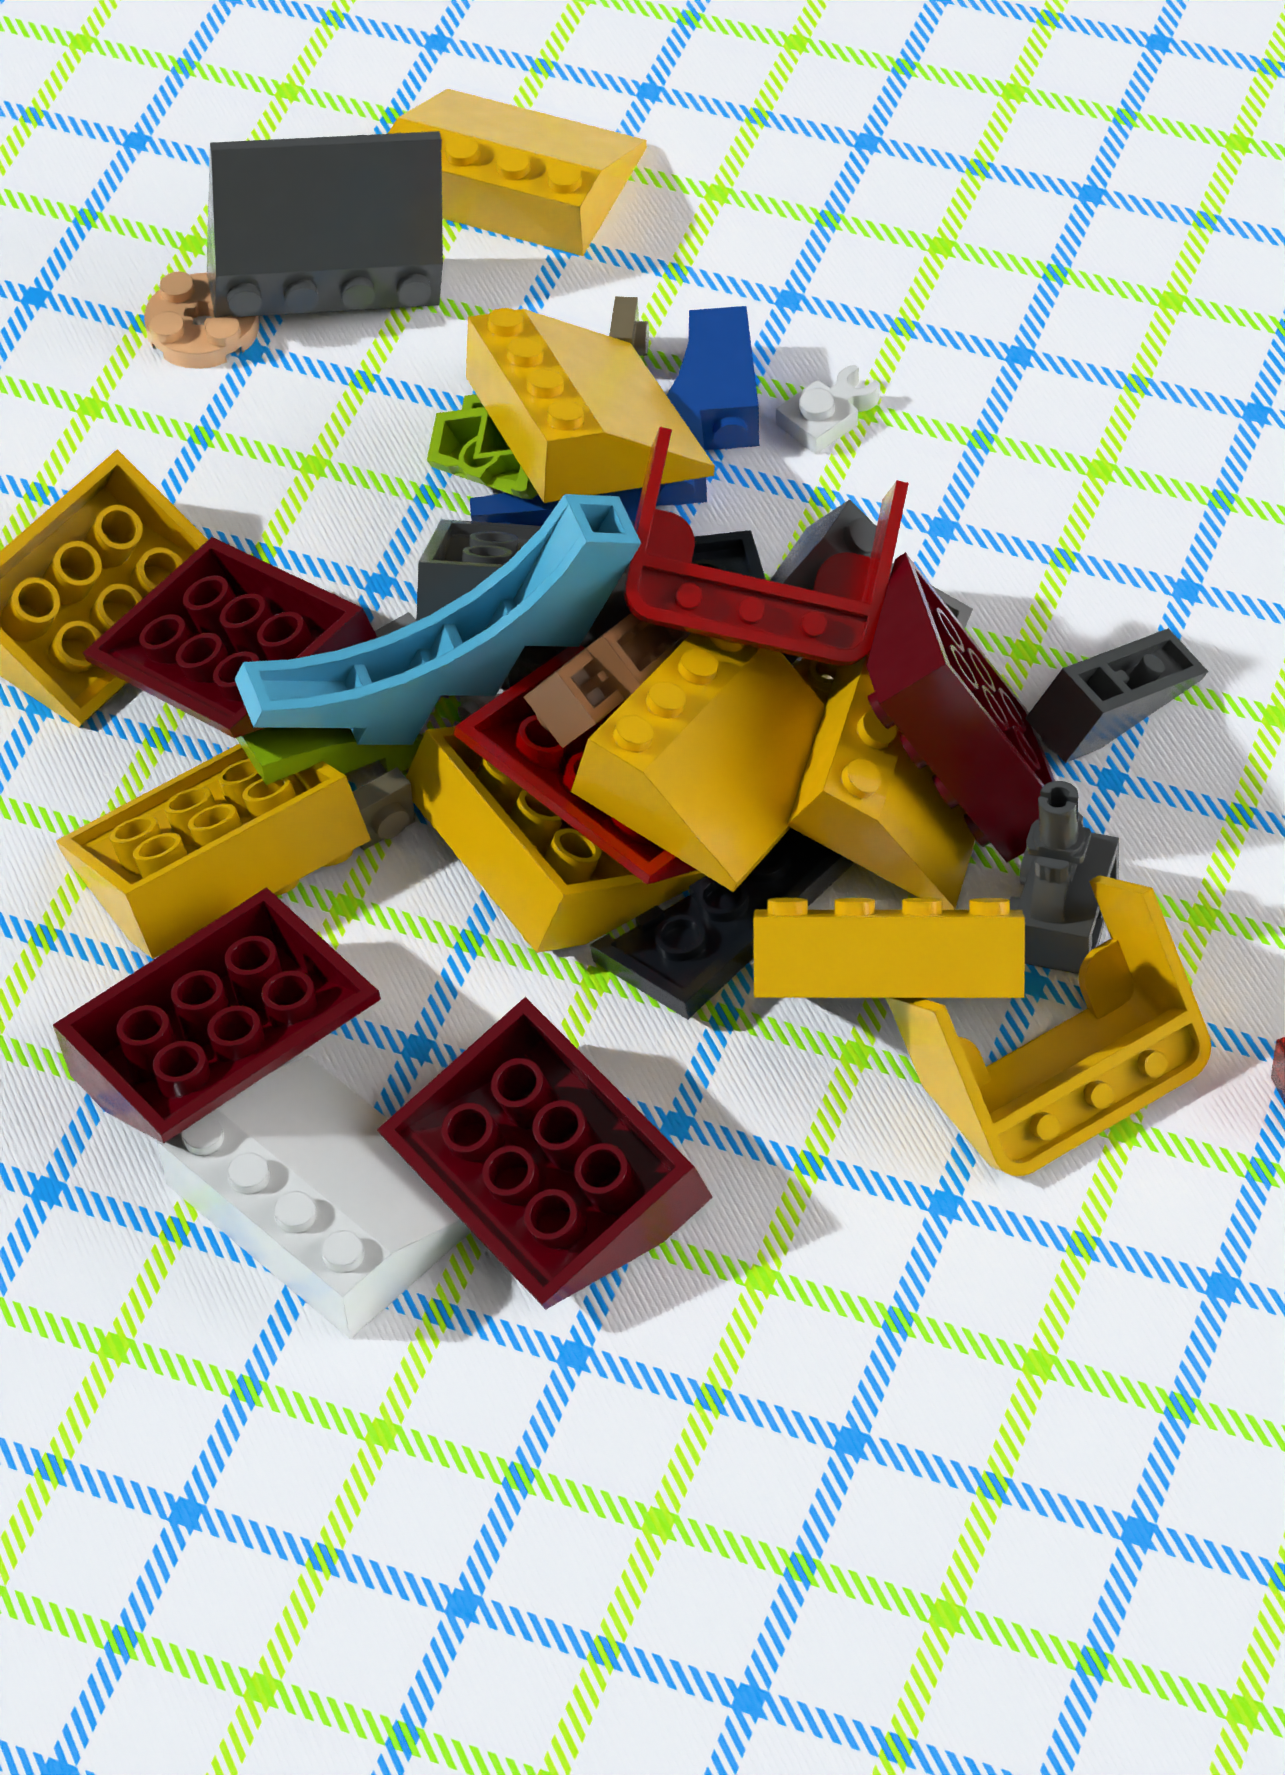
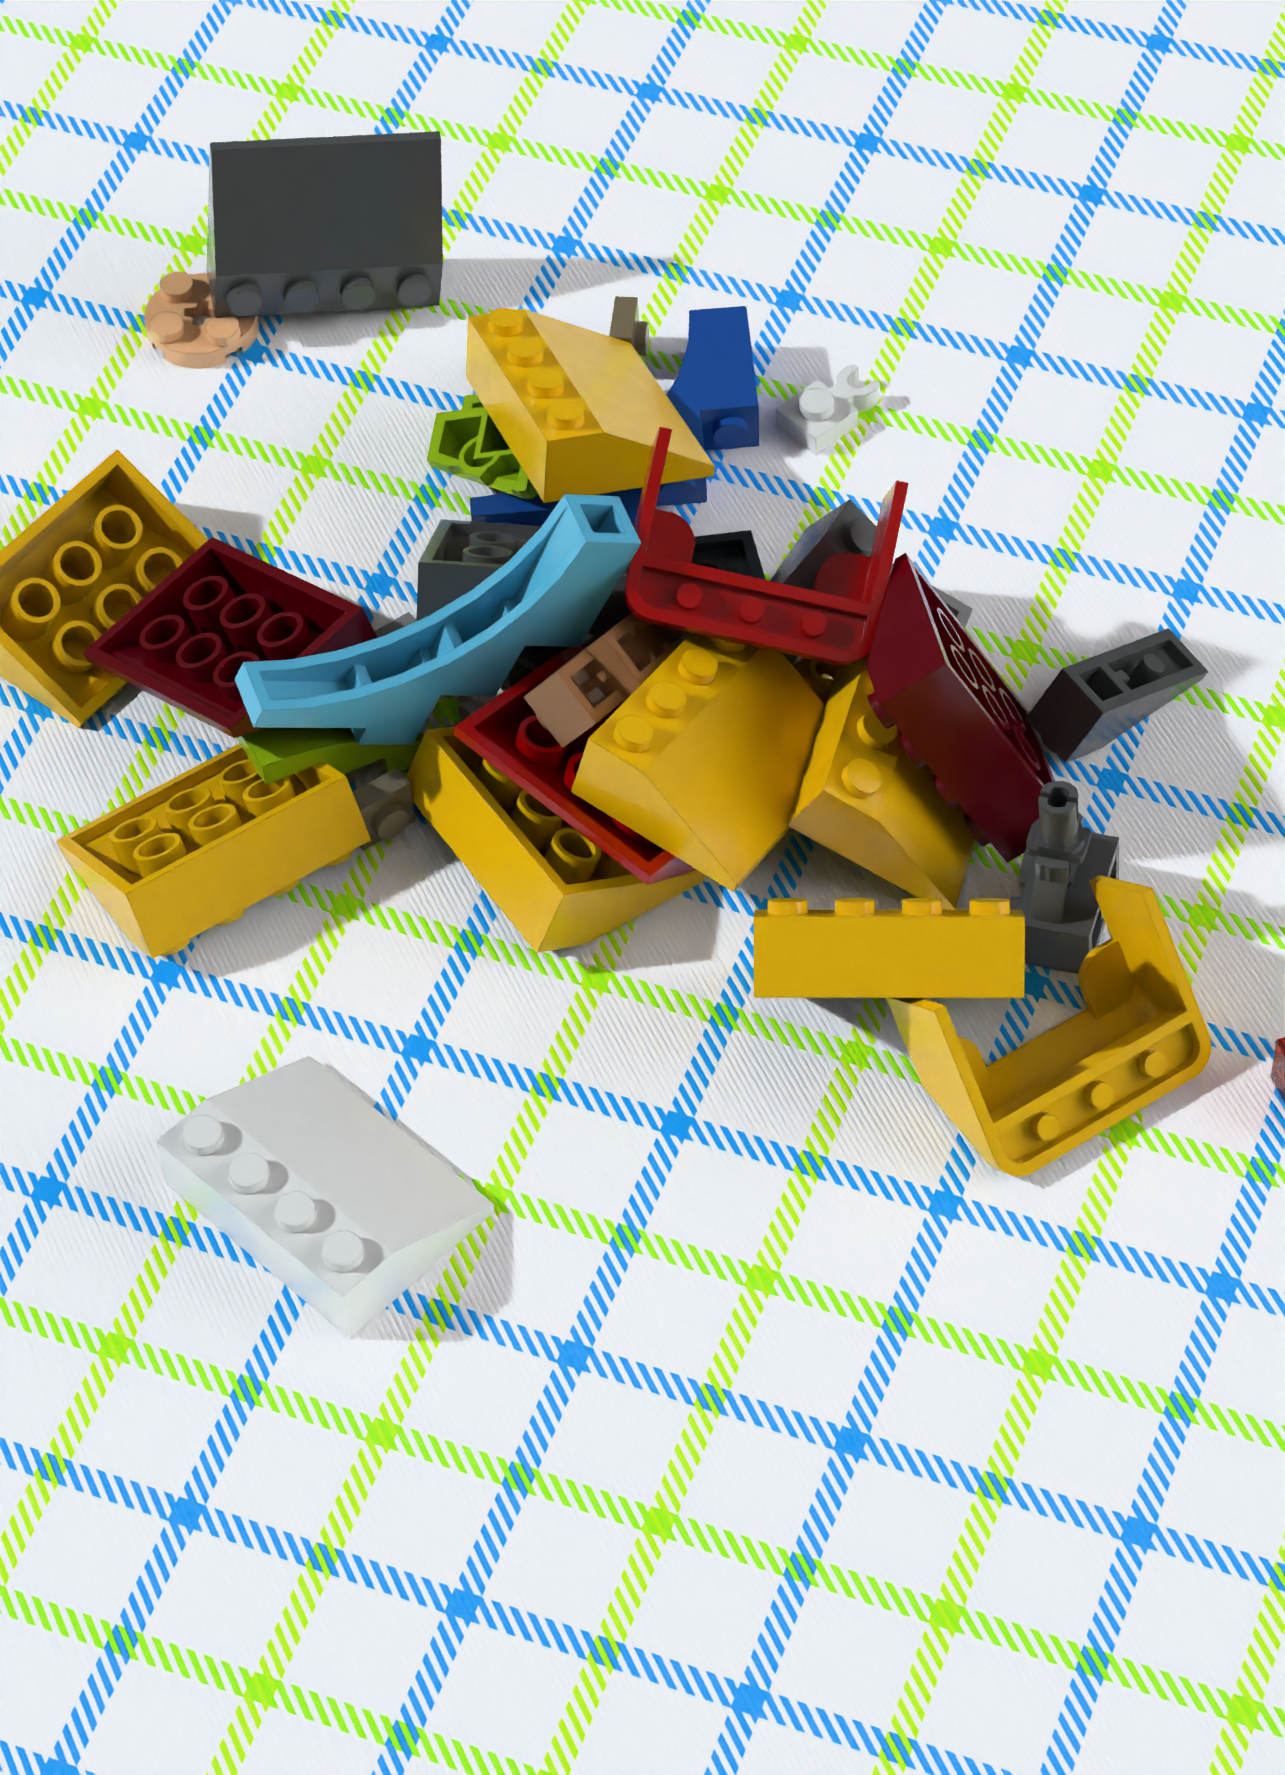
(210, 1017): dark red slope -> none
(524, 168): yellow slope -> none
(545, 1158): dark red slope -> none
(708, 937): black wing -> none

